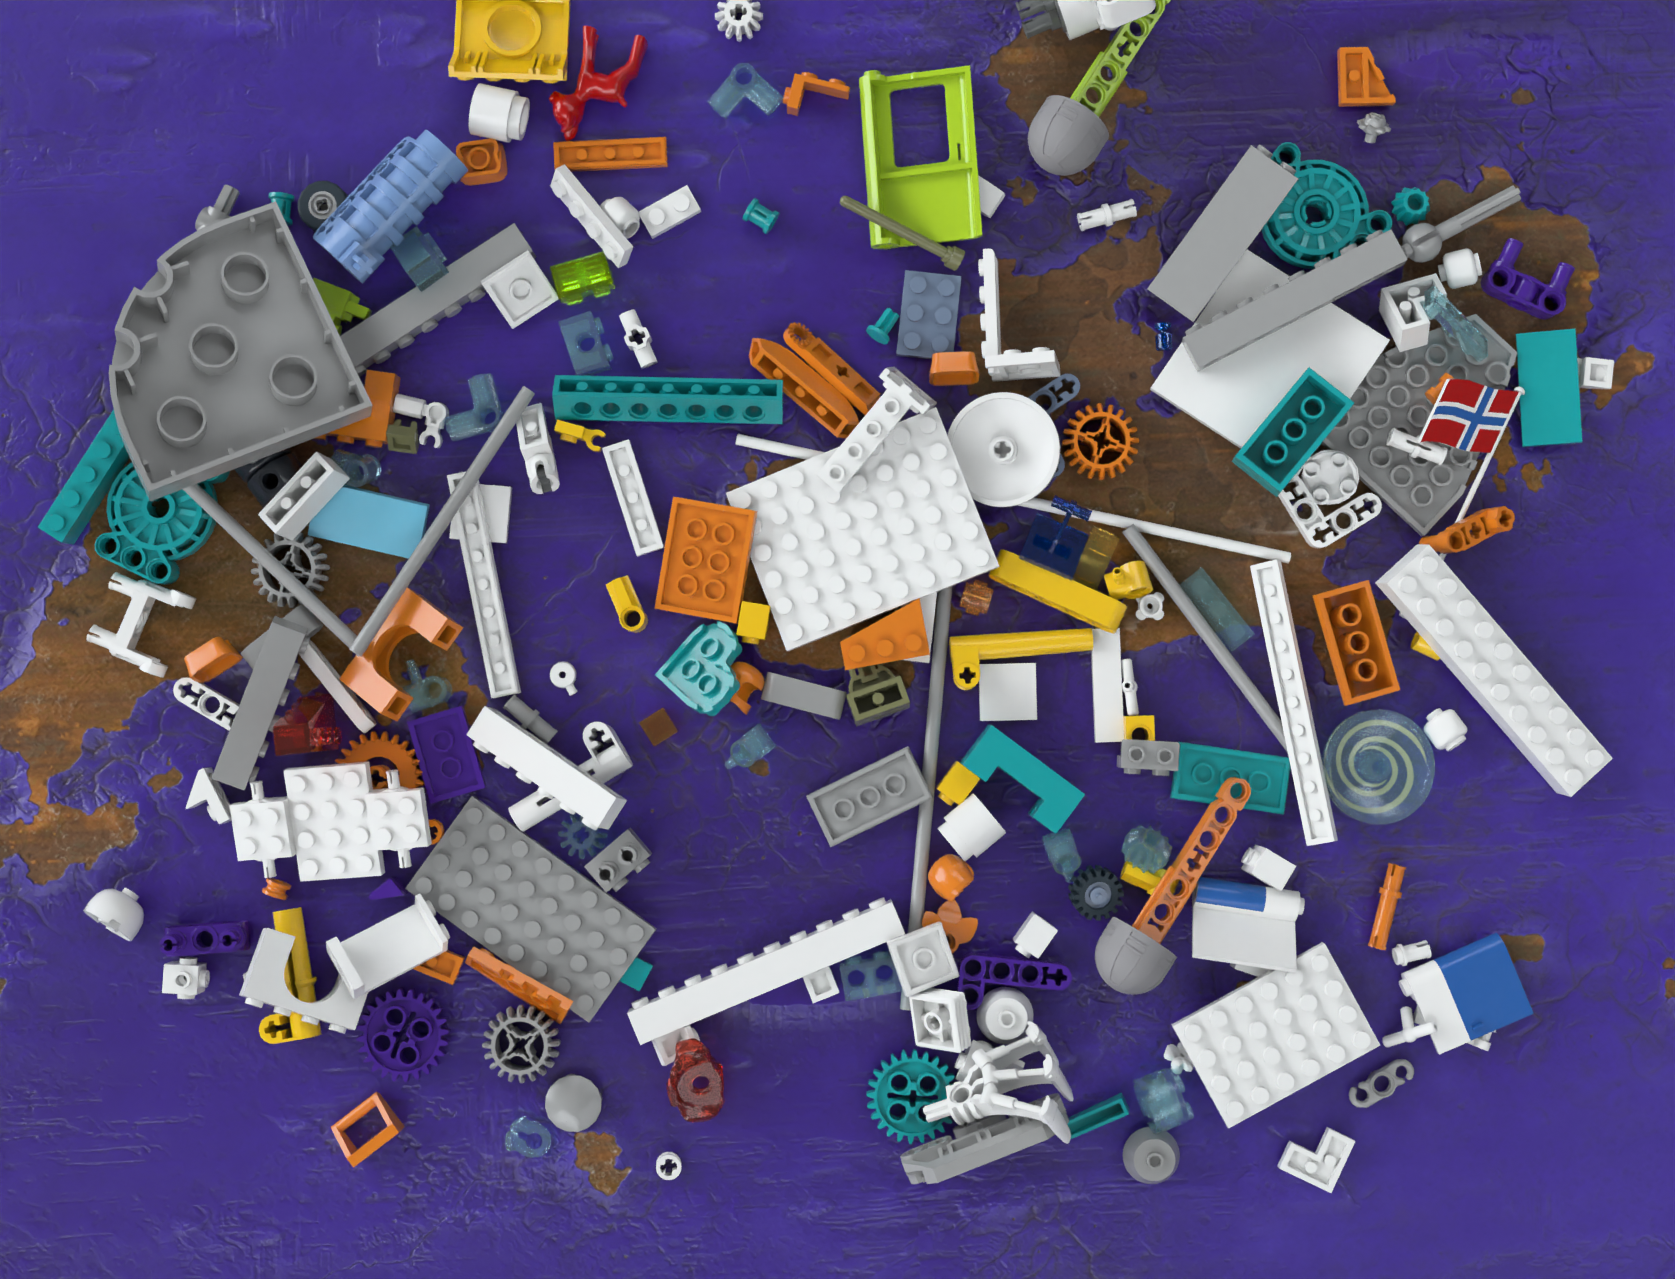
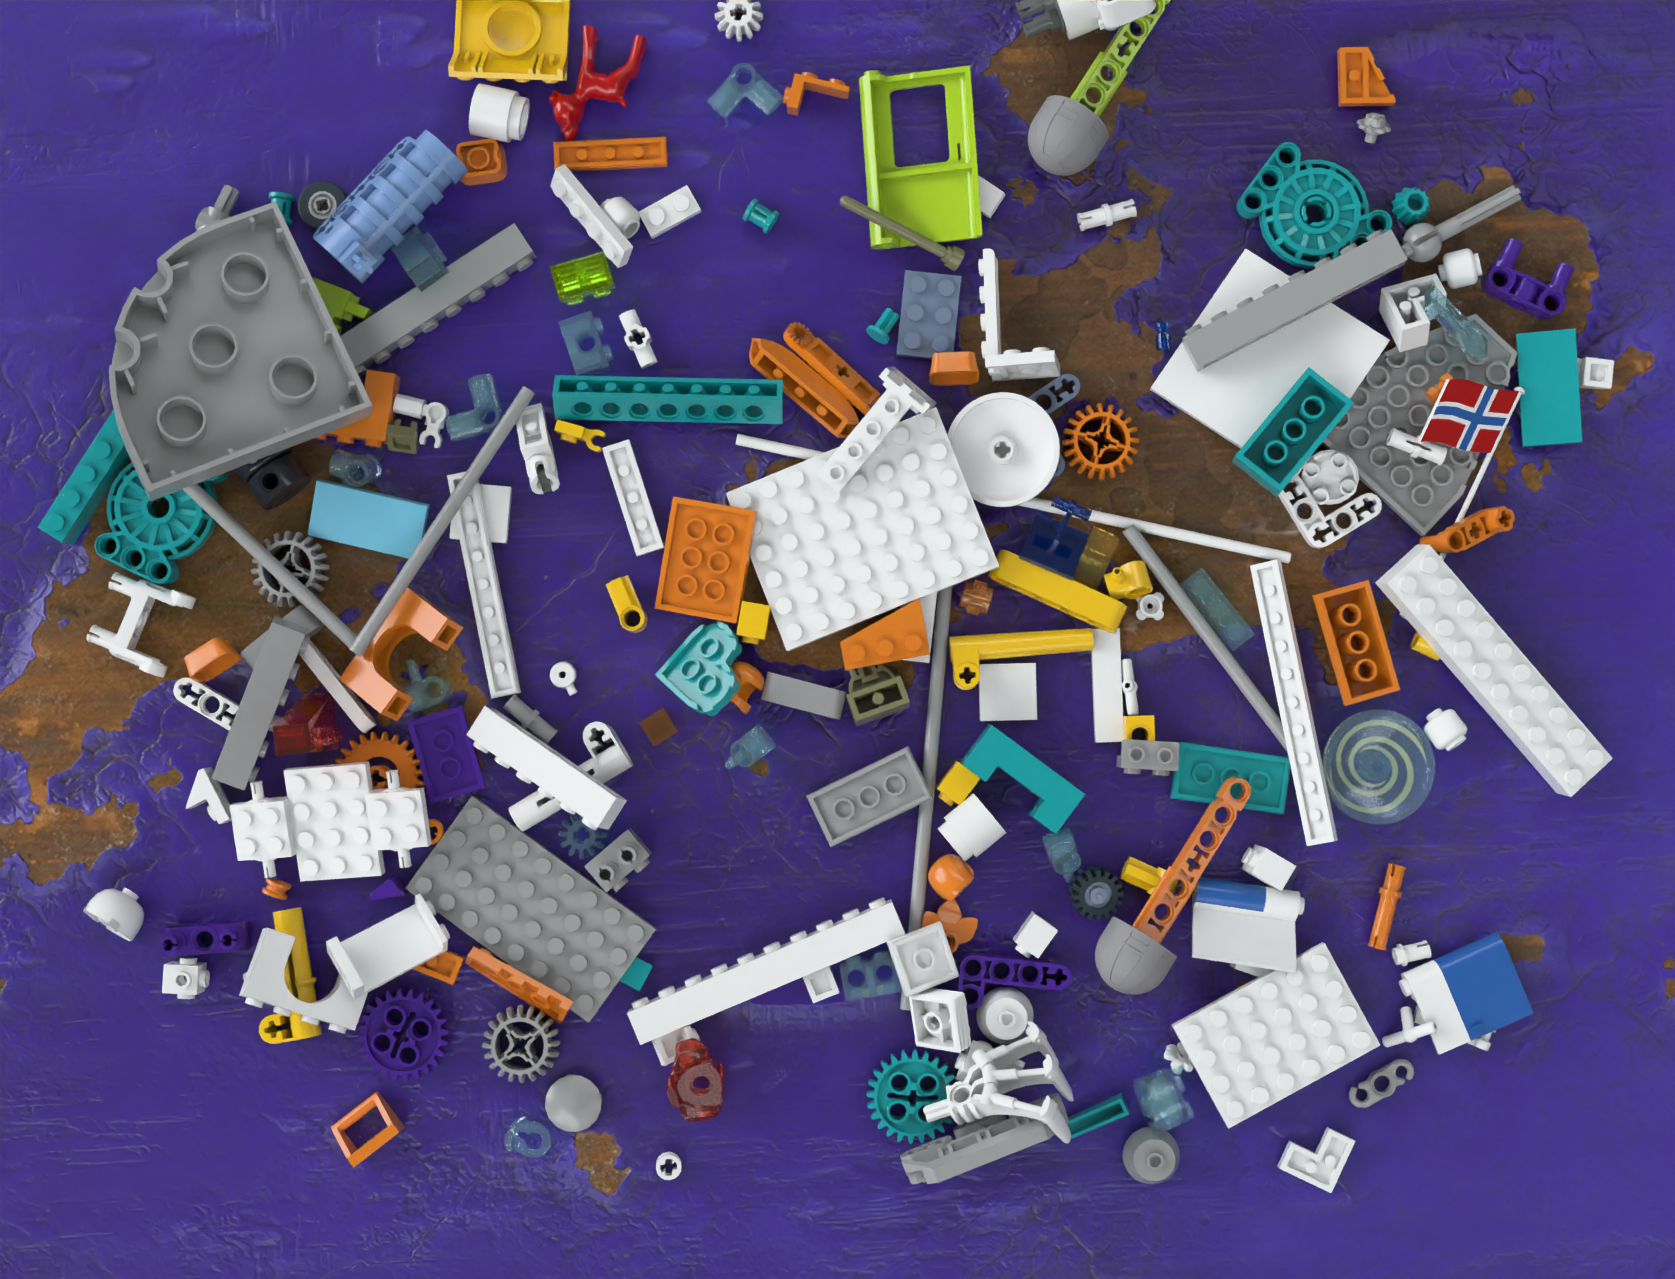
(303, 496): white brick -> none
(519, 289): white tile -> none
(1146, 849): clear light blue gear -> none
(1223, 232): light grey brick -> none

